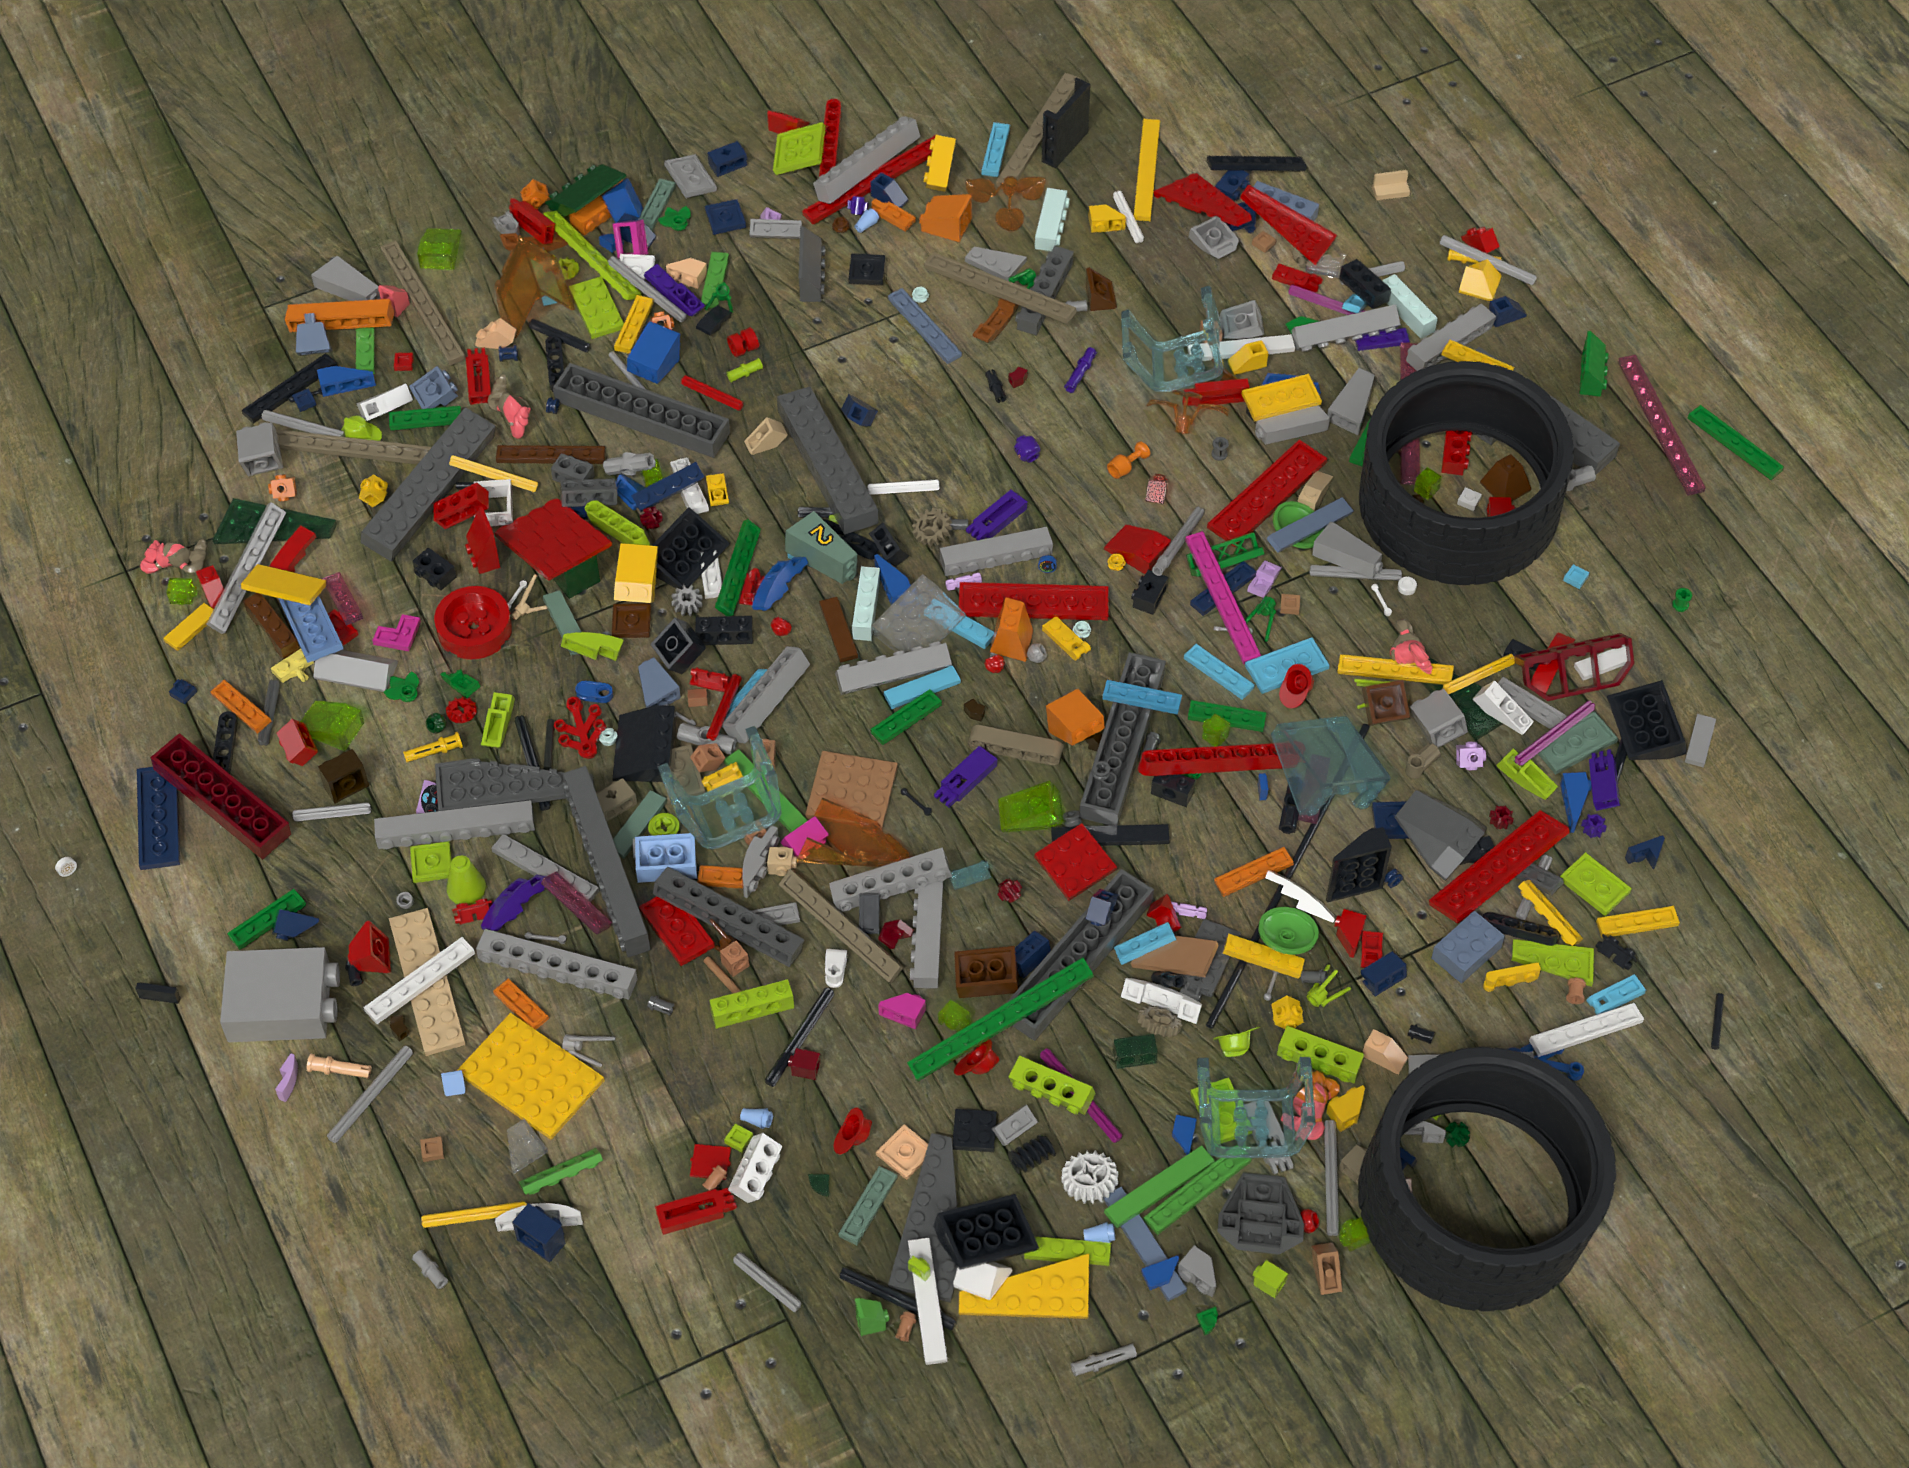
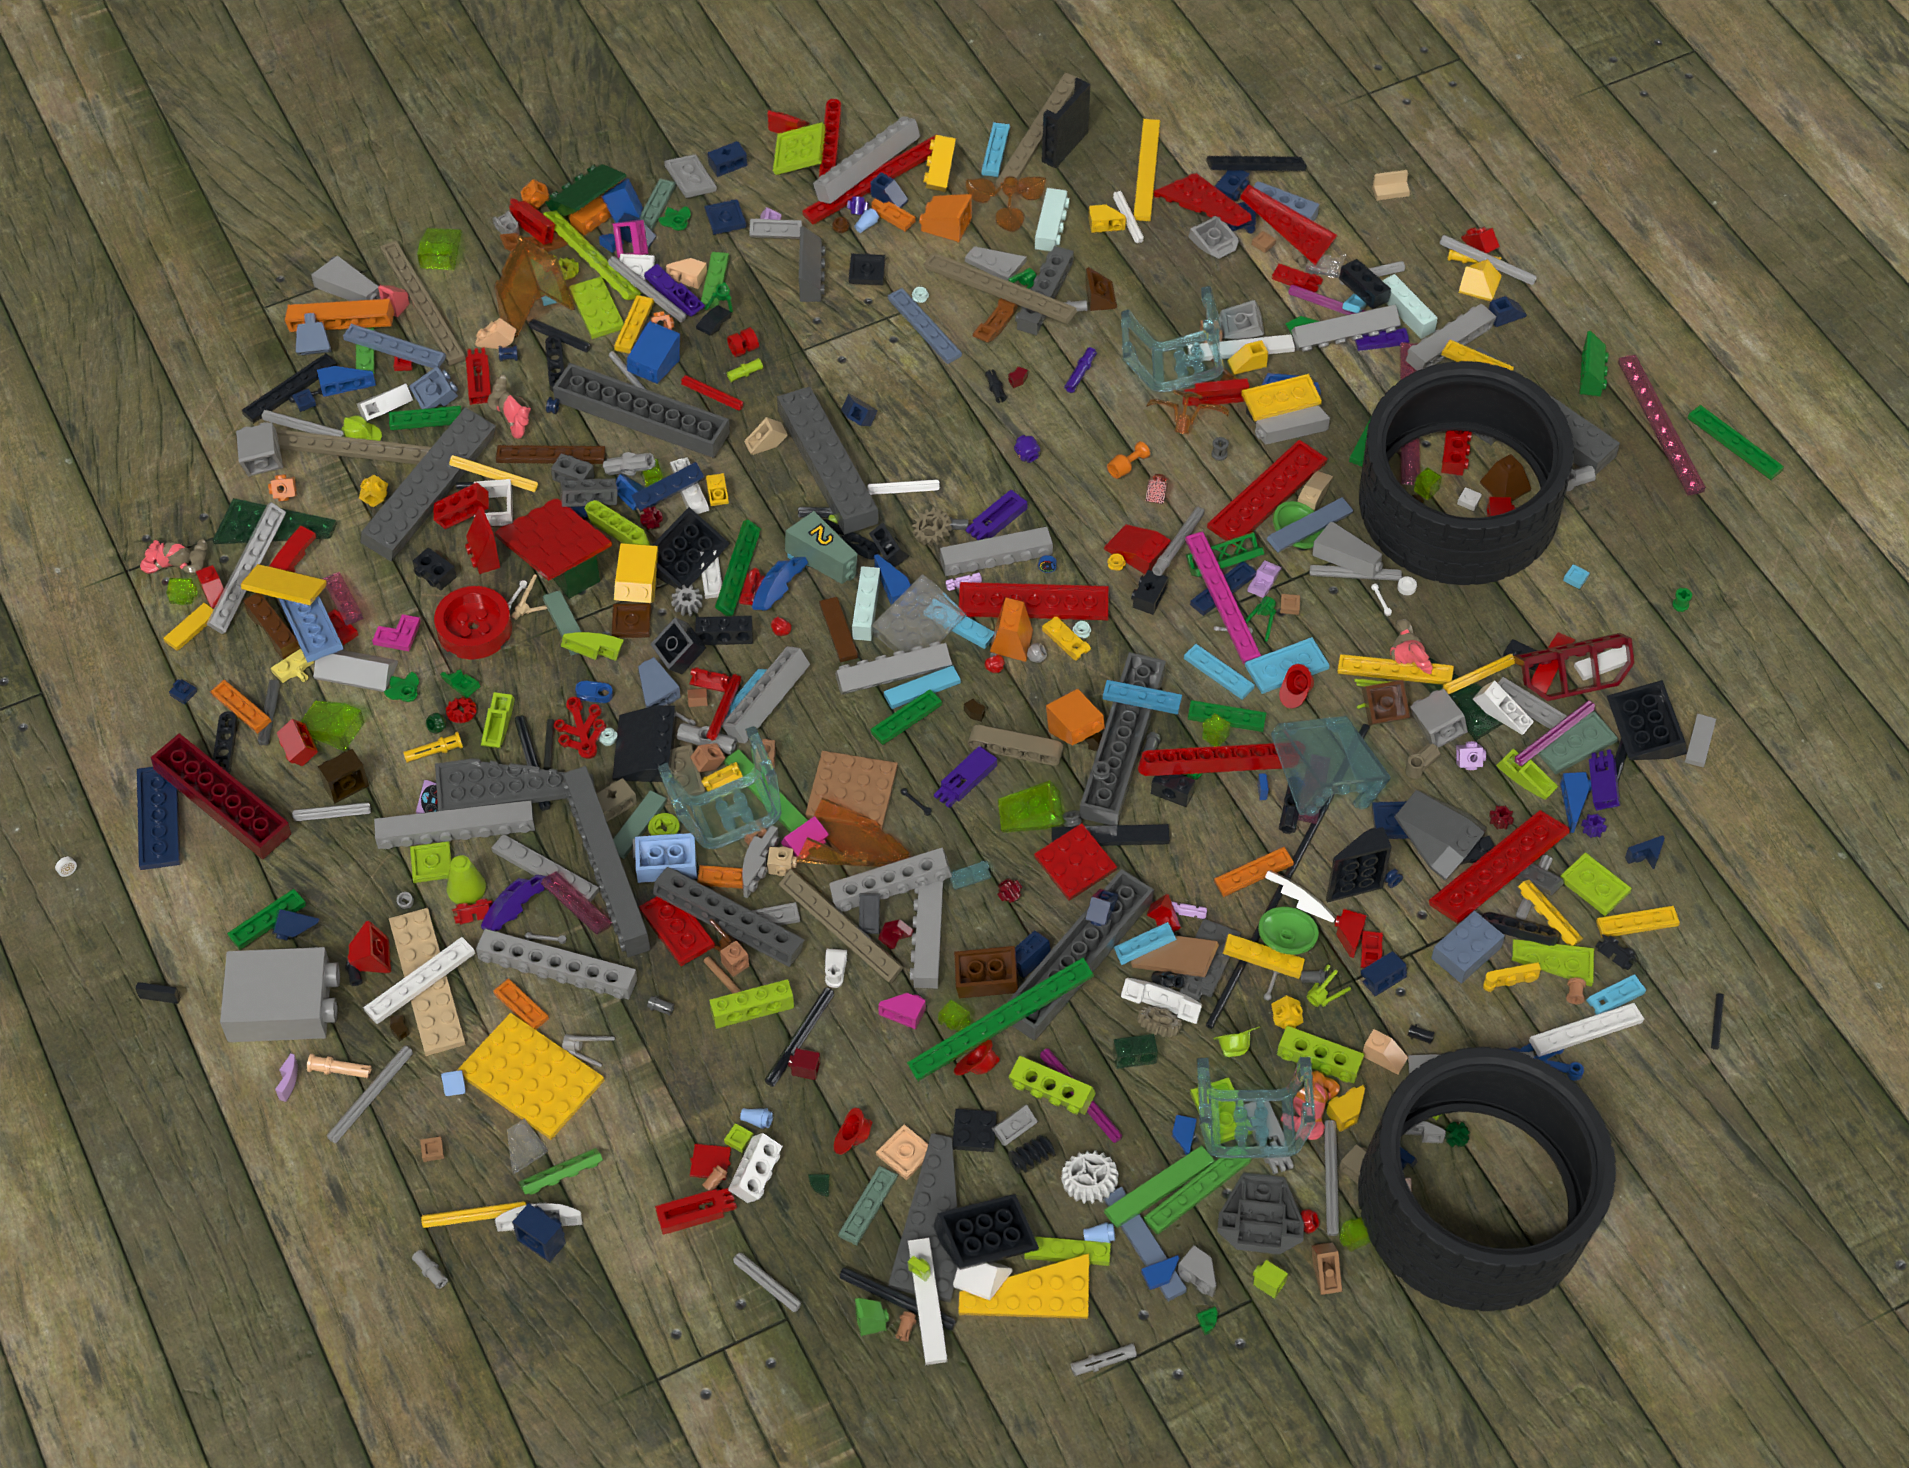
(394, 346): none -> sand blue tile
(1351, 404): light grey slope -> none

